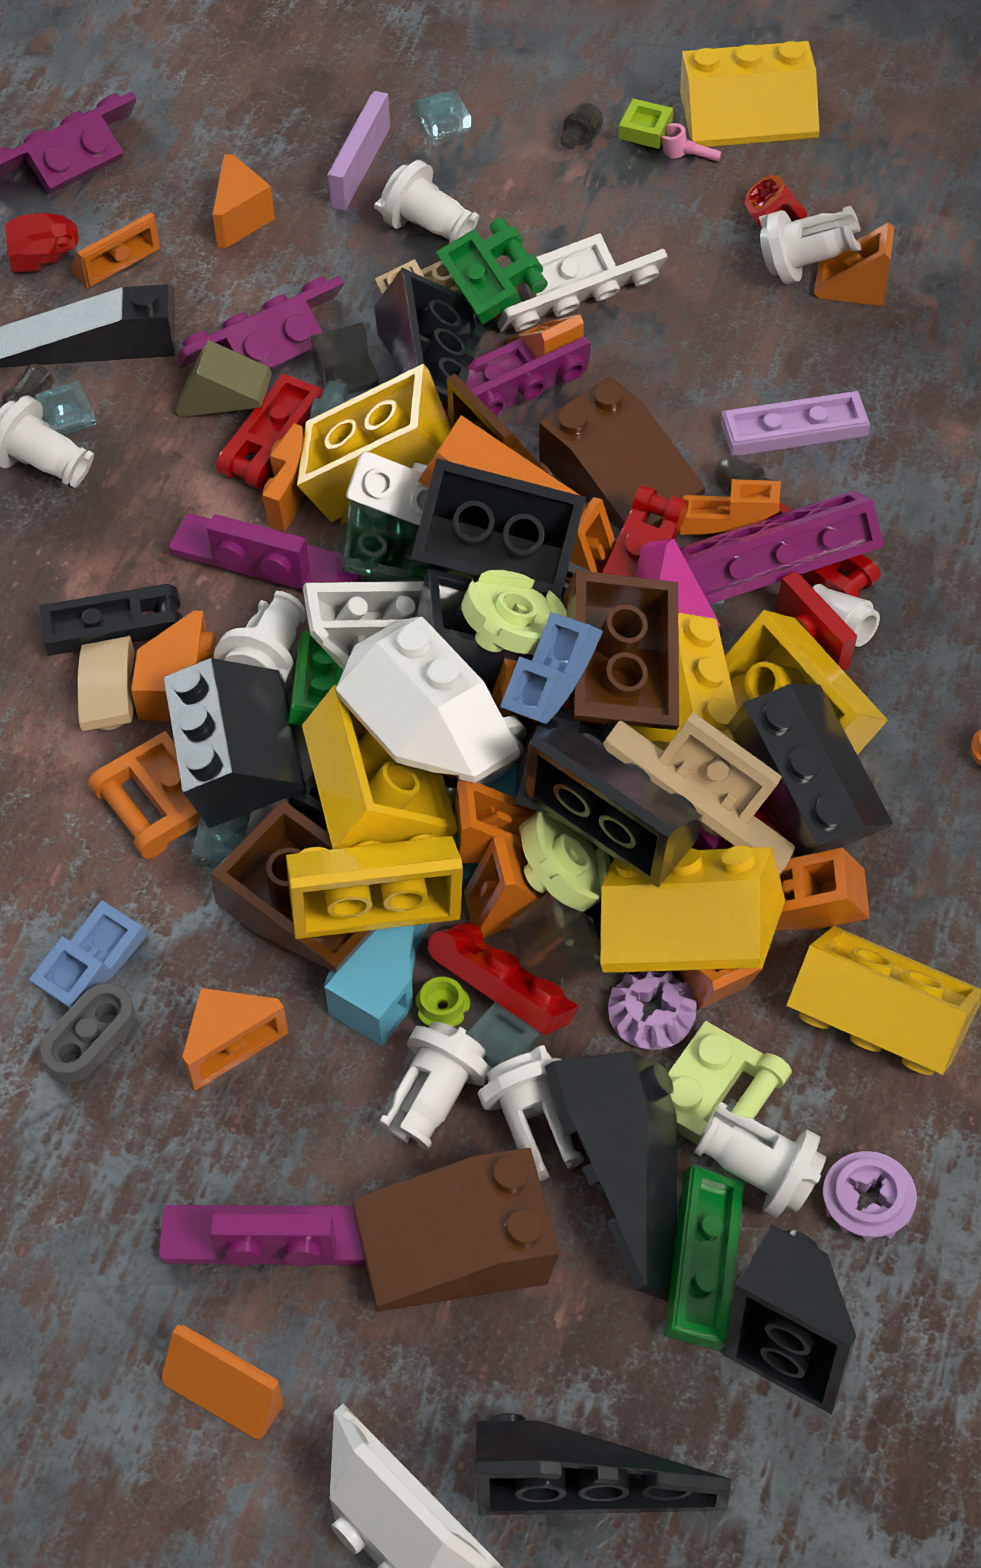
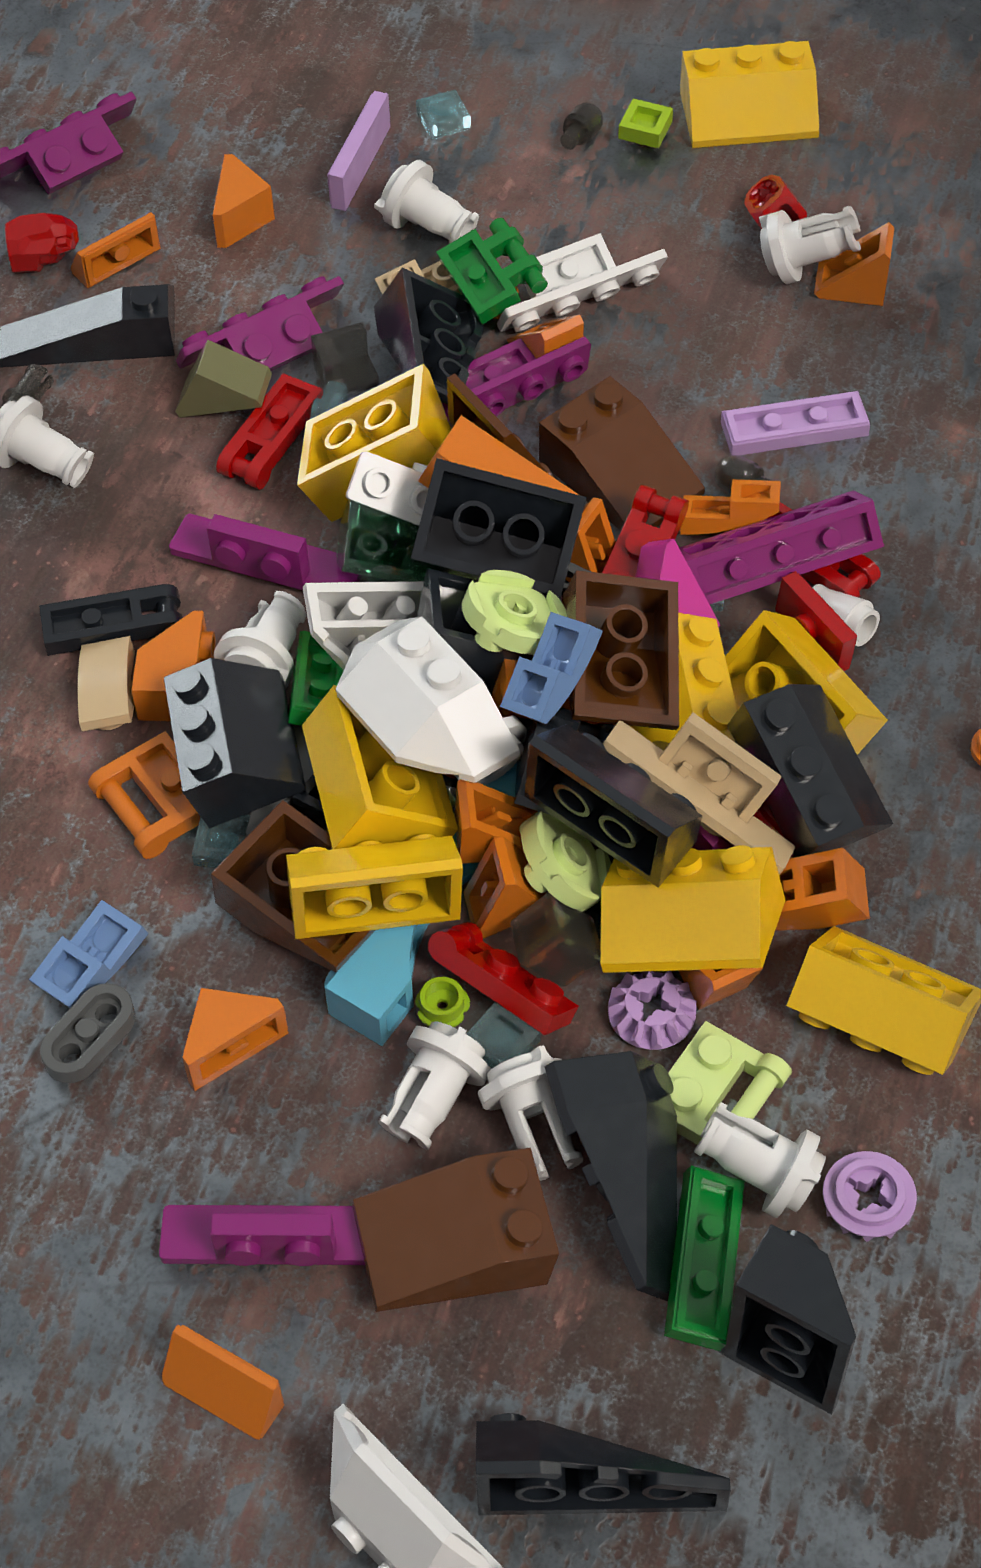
(66, 408): clear light blue plate -> none
(281, 493): orange slope -> none
(676, 144): bright pink hand -> none

